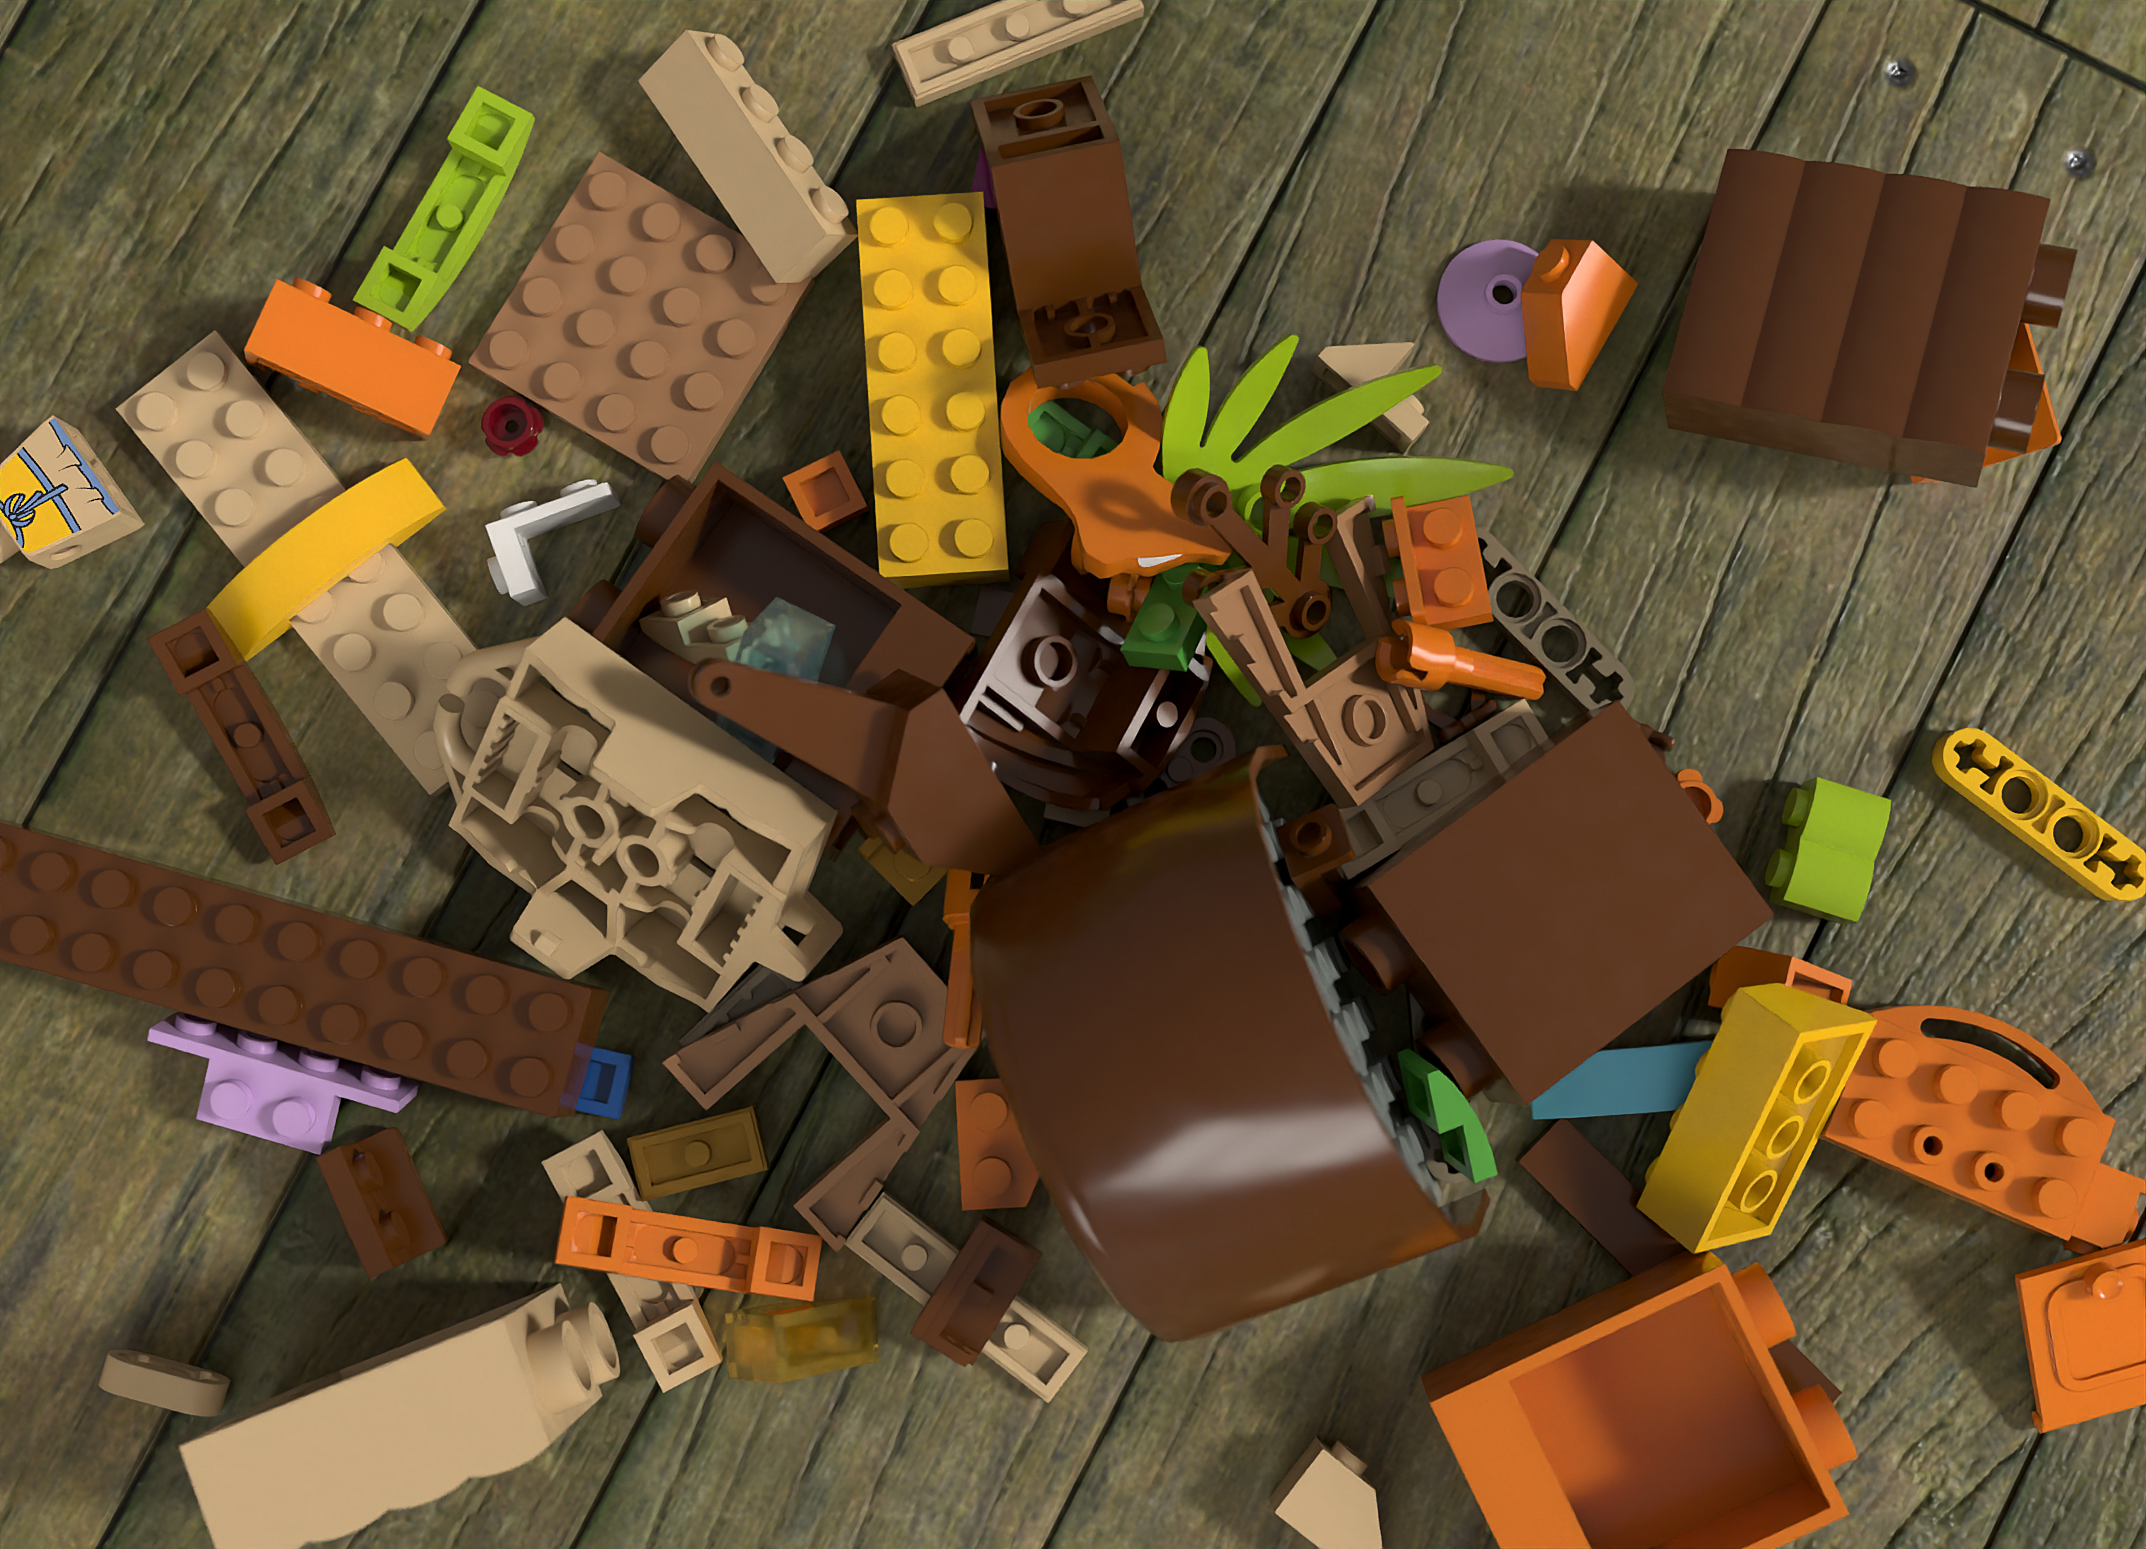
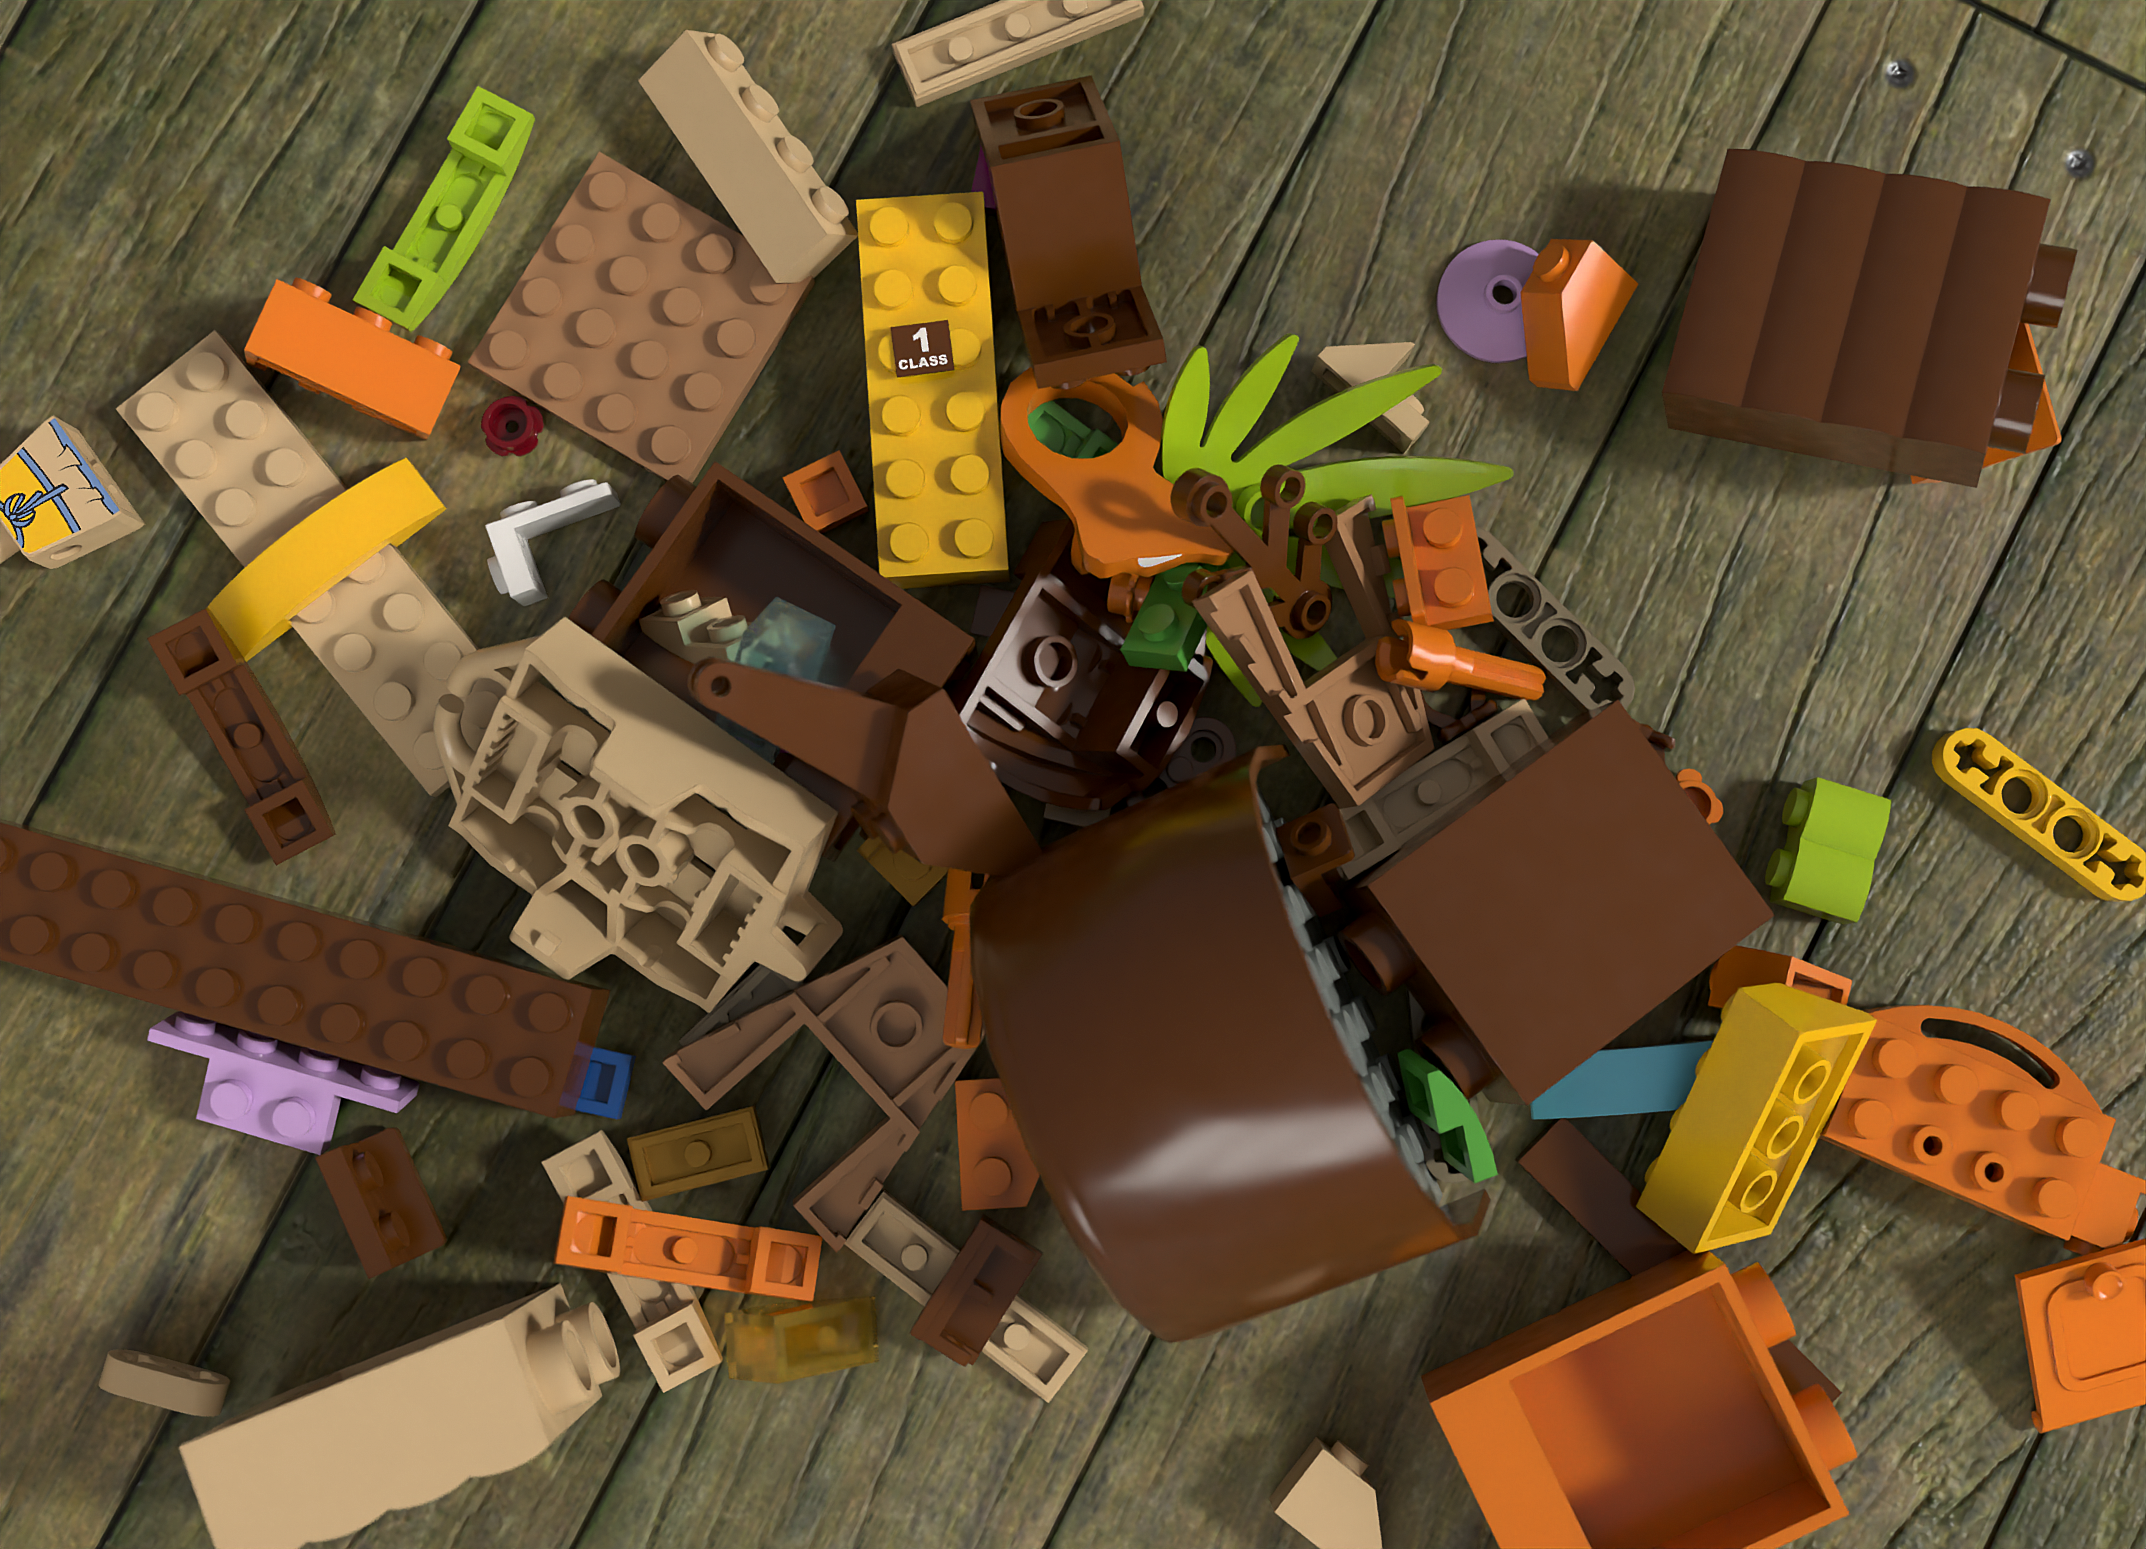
(922, 348): none -> reddish brown sticker

